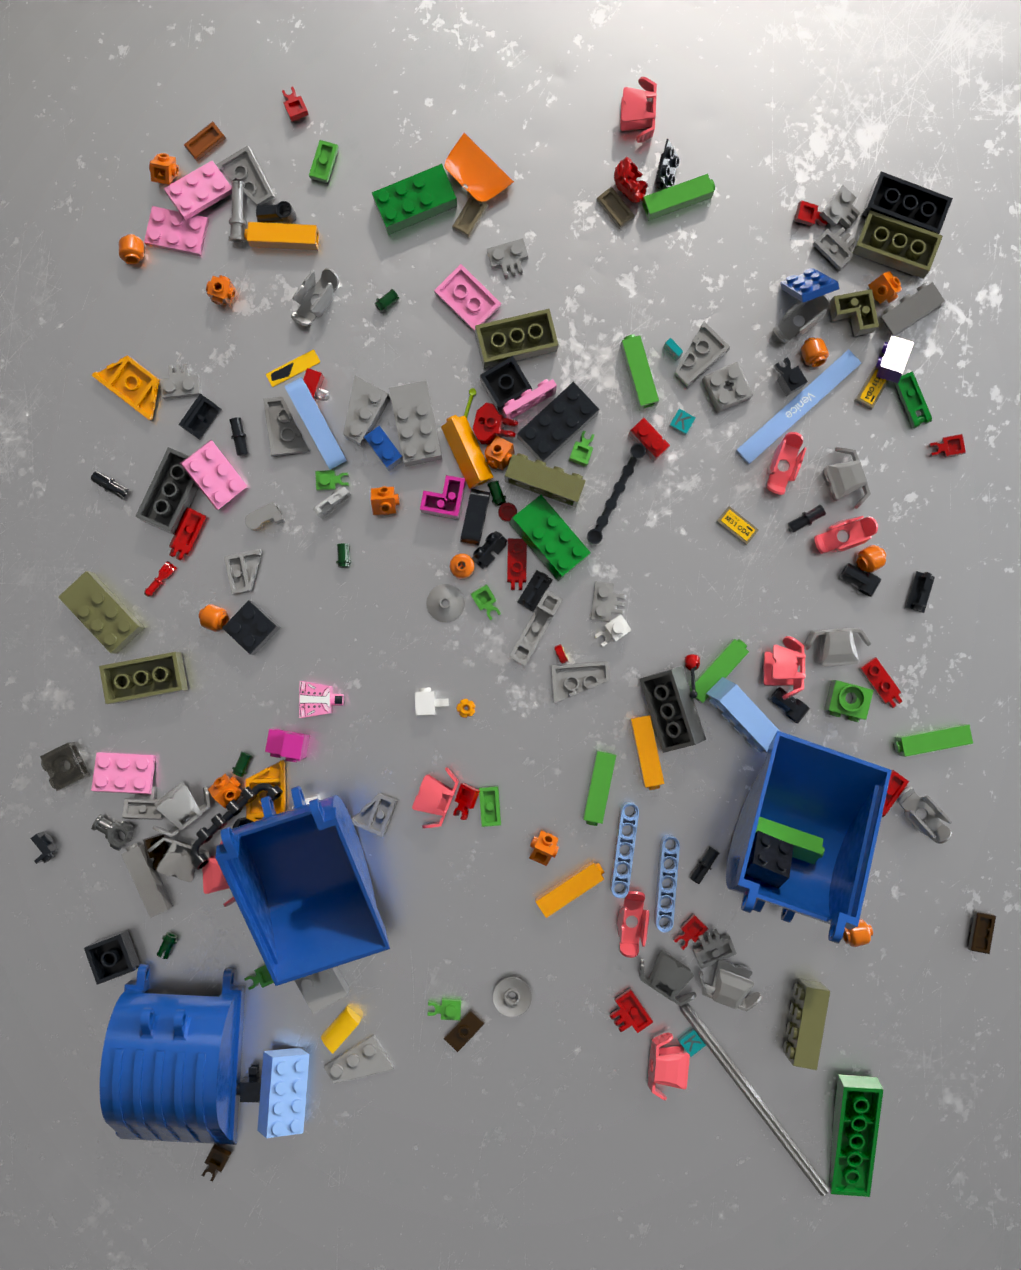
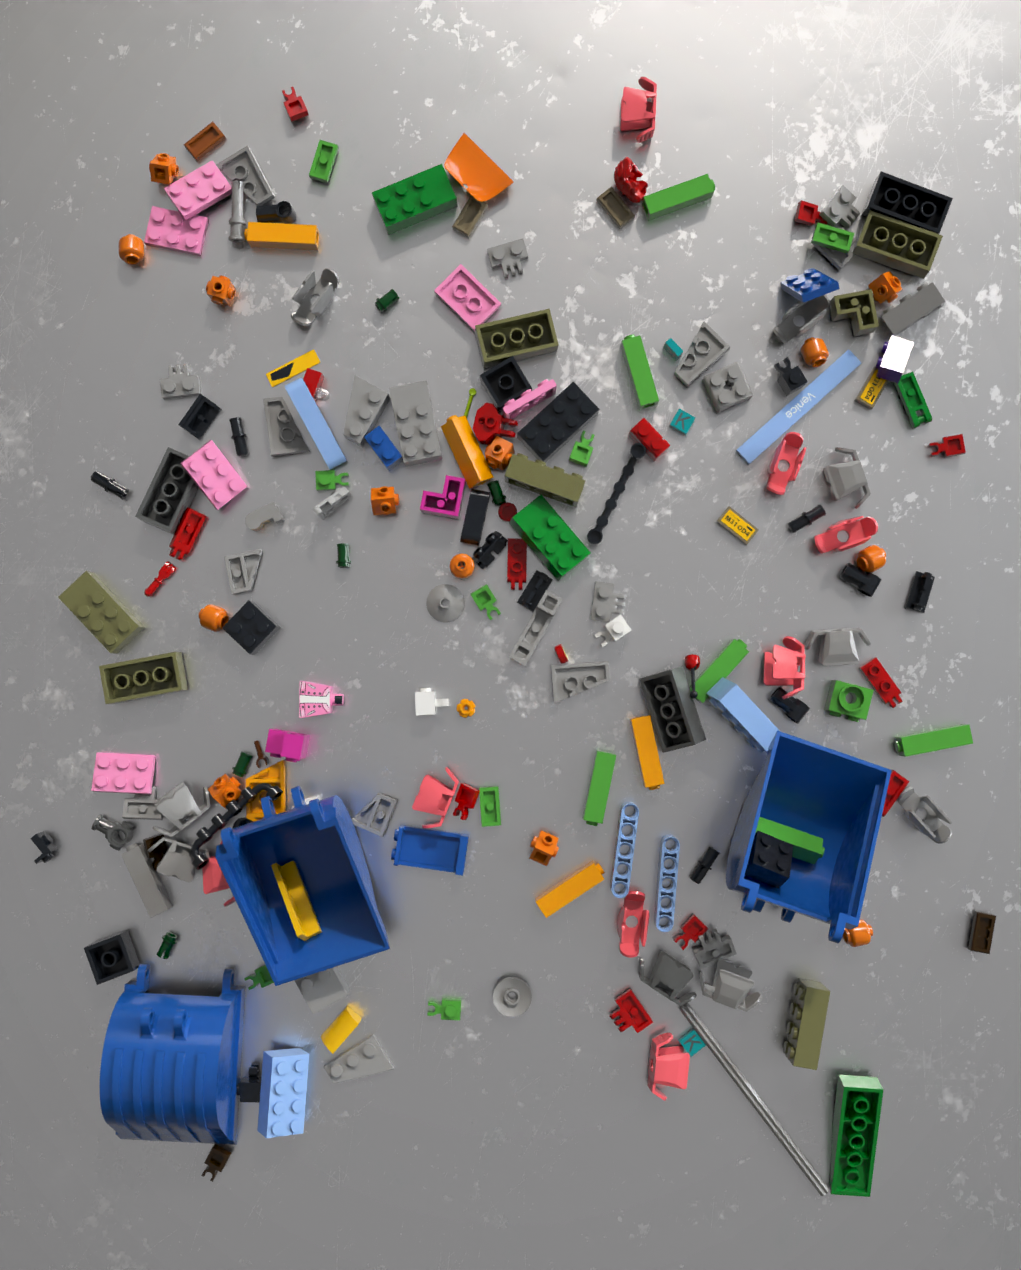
(54, 762): clear smoke brick -> none
(131, 384): light orange wing -> none
(260, 755): none -> reddish brown hand
(296, 900): none -> yellow fence
(430, 849): none -> blue panel
(464, 1030): dark brown plate -> none
(667, 166): black hinge -> none
(832, 237): none -> bright green plate

